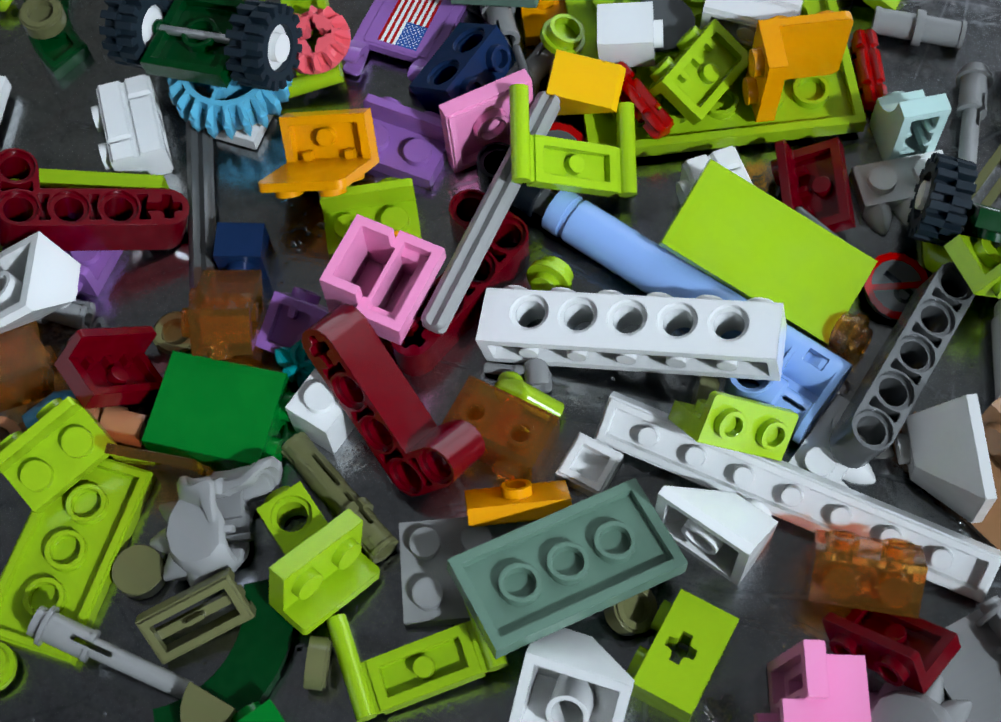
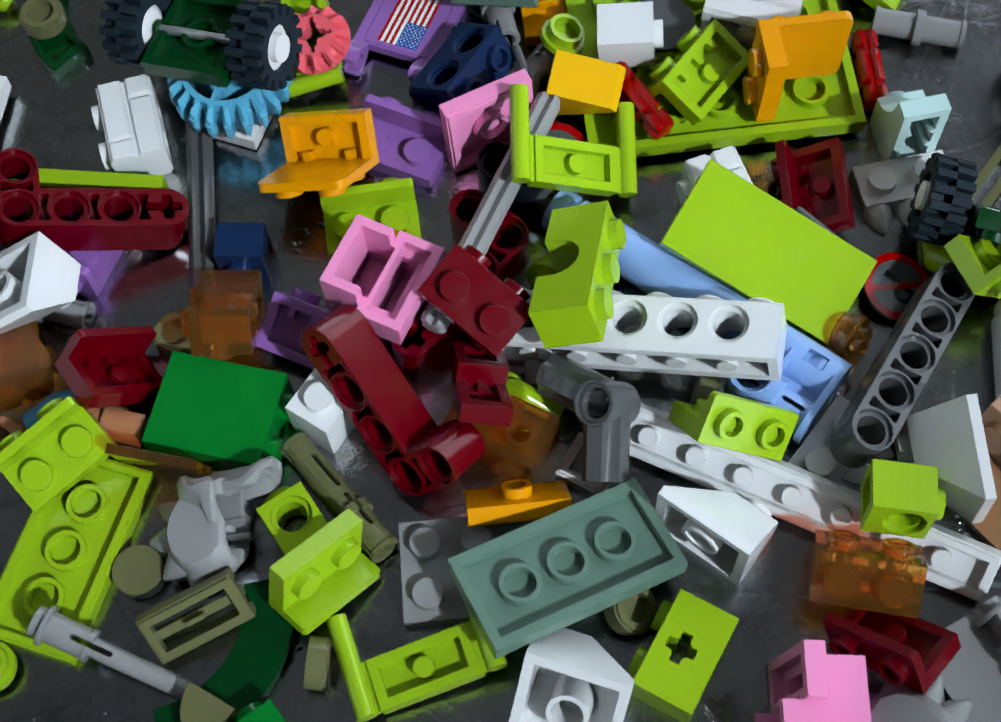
(294, 362): teal plant -> none
(476, 298): none -> dark red bracket
(480, 385): none -> dark red slope
(578, 299): none -> lime arch
(604, 431): none -> dark grey piece
(900, 498): none -> lime brick
(973, 86): light grey pin -> none

